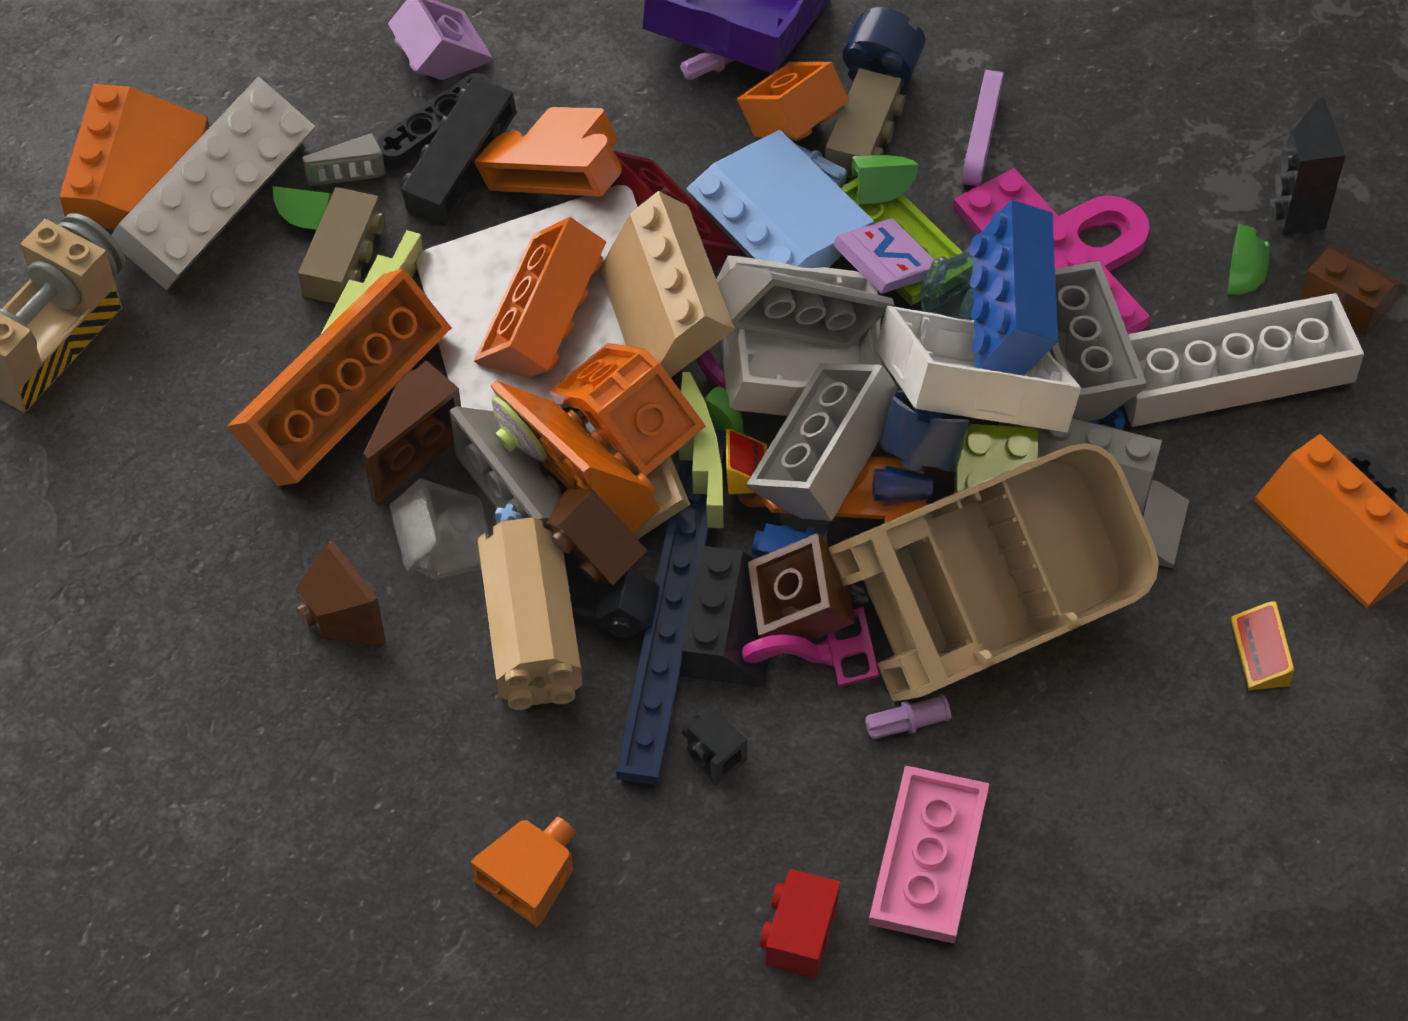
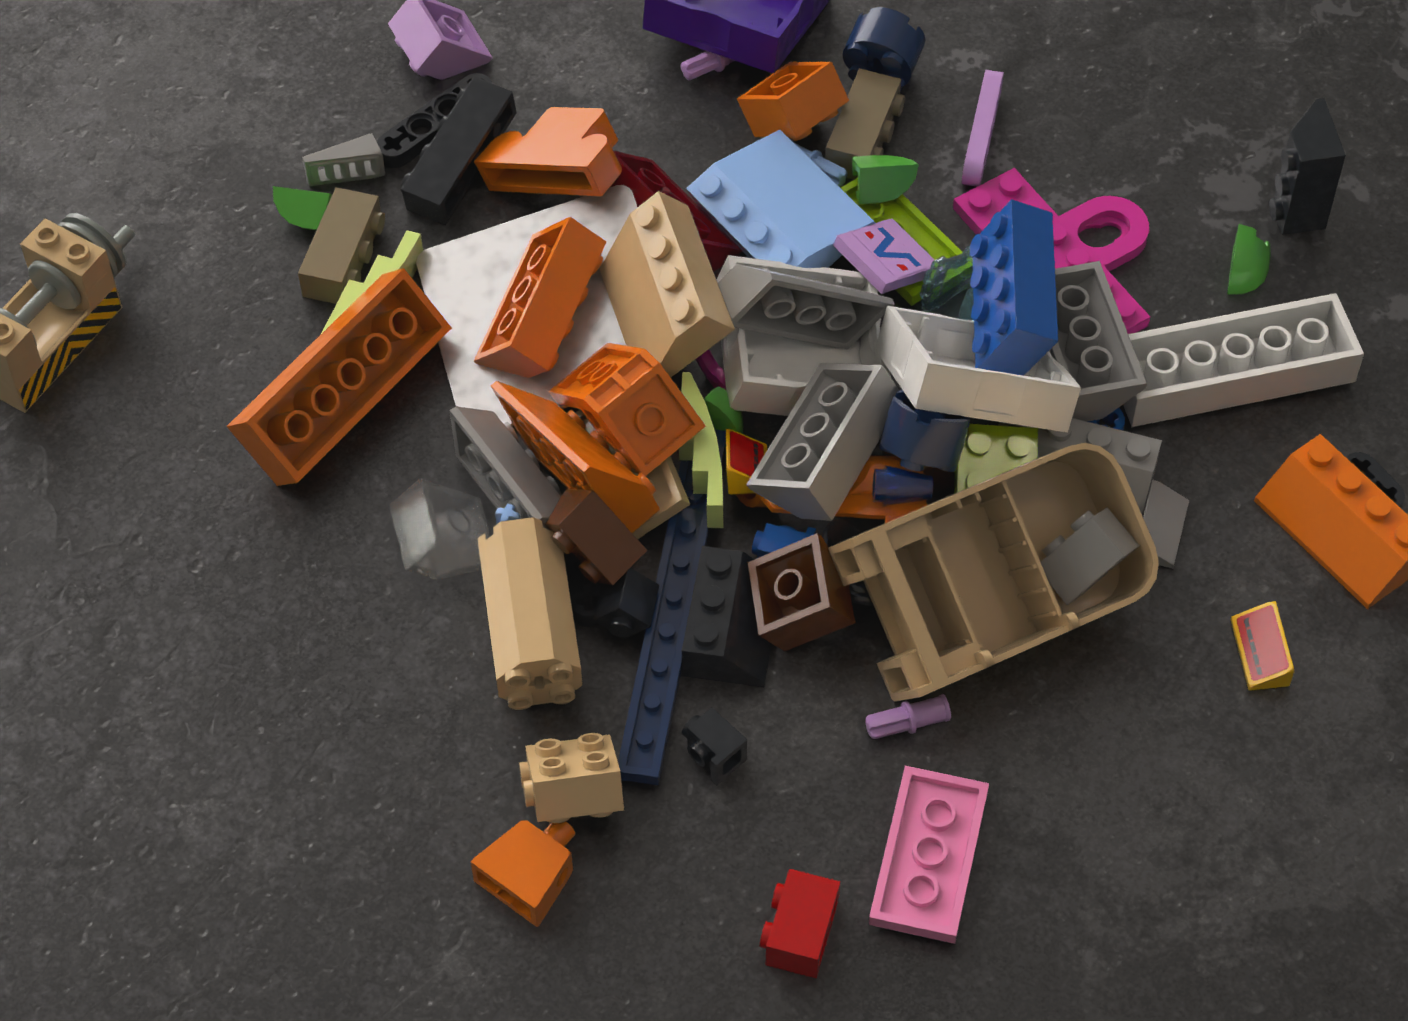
(124, 151): orange slope -> none
(211, 183): white brick -> none
(339, 601): reddish brown slope -> none
(411, 429): reddish brown slope -> none
(515, 431): yellowish green dish -> none
(572, 778): none -> tan brick
(828, 652): dark pink piece -> none
(1087, 554): none -> light grey piece
(1360, 286): reddish brown slope -> none

